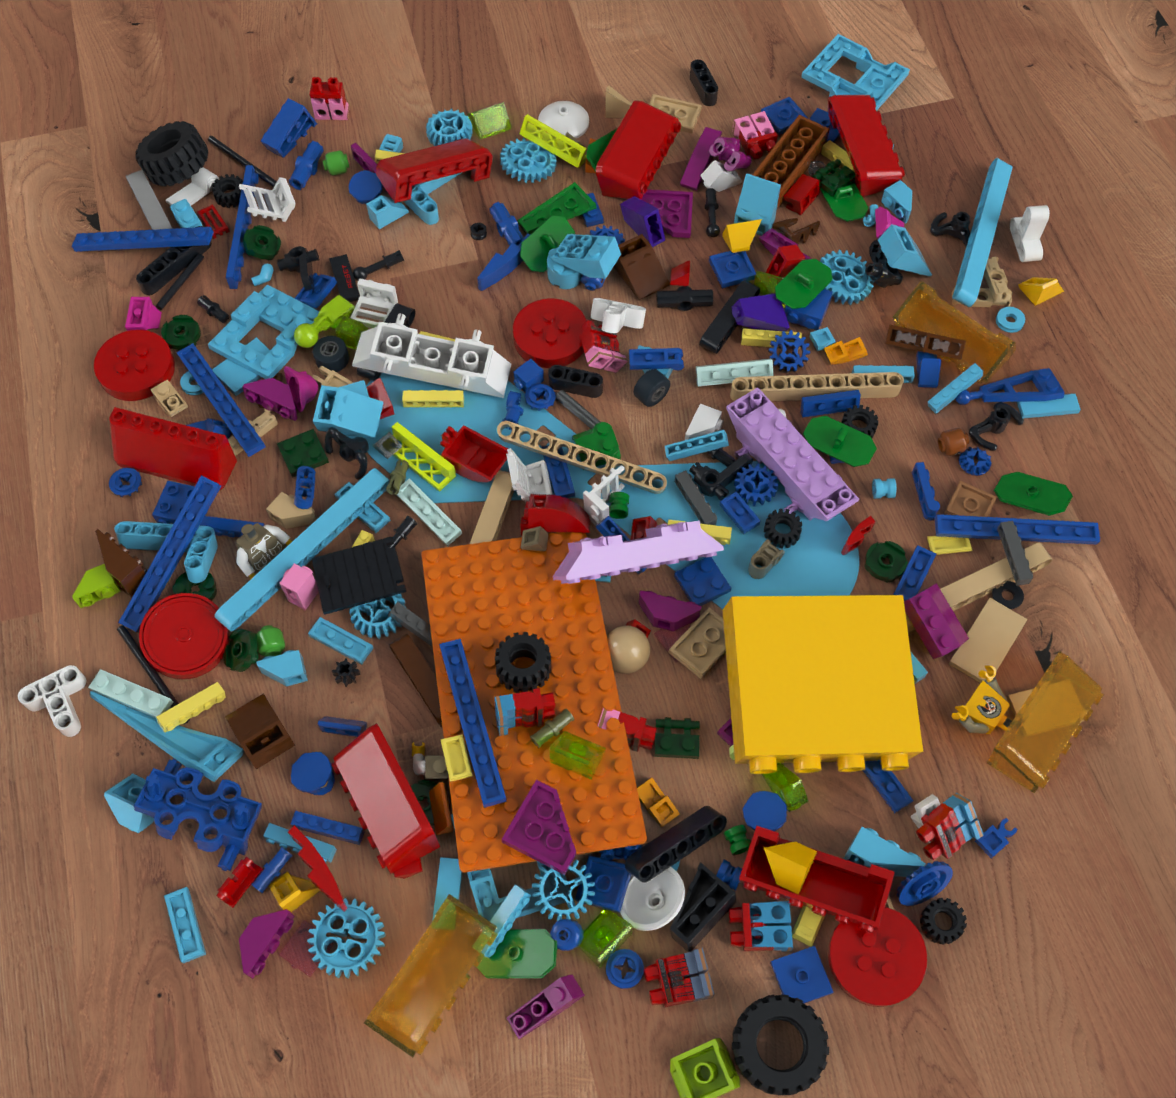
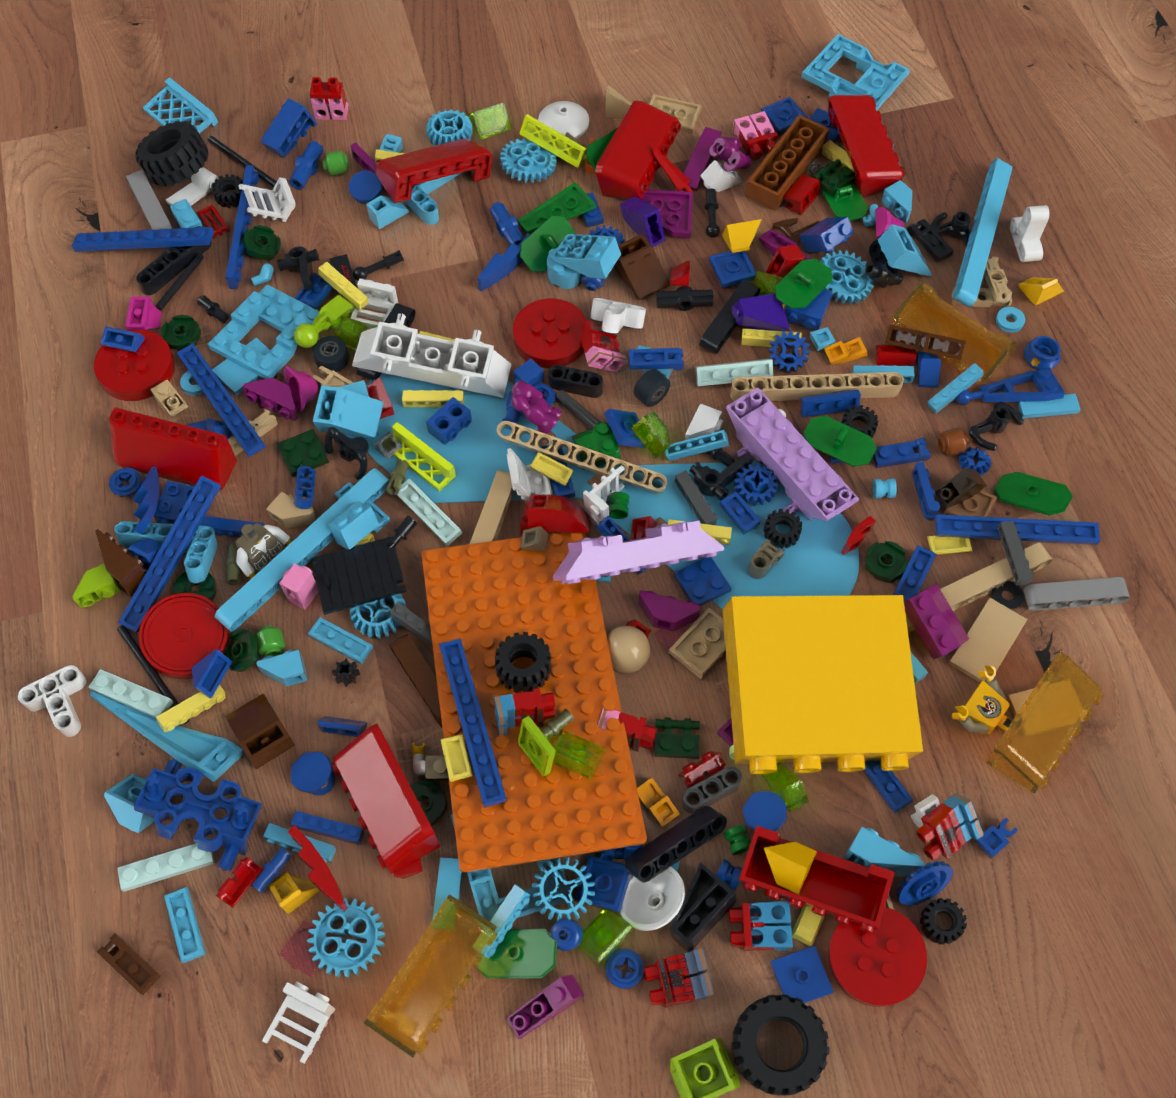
(121, 339): none -> blue slope
(129, 964): none -> reddish brown plate
(145, 551): none -> blue slope
(147, 498): none -> blue slope
(163, 866): none -> light aqua plate
(180, 95): none -> medium azure fence
(210, 672): none -> blue slope
(233, 569): none -> olive pin
(262, 939): magenta slope -> none
(310, 1006): none -> white plate
(343, 286): none -> light yellow piece
(353, 525): none -> medium azure brick
(441, 809): orange slope -> none
(447, 419): none -> blue brick
(473, 454): red piece -> none
(478, 235): black bush -> none
(536, 409): none -> magenta animal
(536, 746): none -> lime plate
(542, 829): magenta plate -> none
(551, 468): none -> light yellow tile
(621, 425): none -> blue plate
(652, 433): none -> clear neon green slope
(678, 179): none -> red bar
(703, 82): black beam -> none
(709, 763): none -> red hinge
(719, 782): none -> dark grey beam
(757, 202): medium azure slope -> none
(827, 234): none -> blue brick
(895, 355): none -> red slope
(901, 453): none -> blue plate
(930, 240): none -> black plate
(960, 487): none -> dark brown slope
(1042, 353): none -> blue hat
(1076, 593): none -> light grey beam

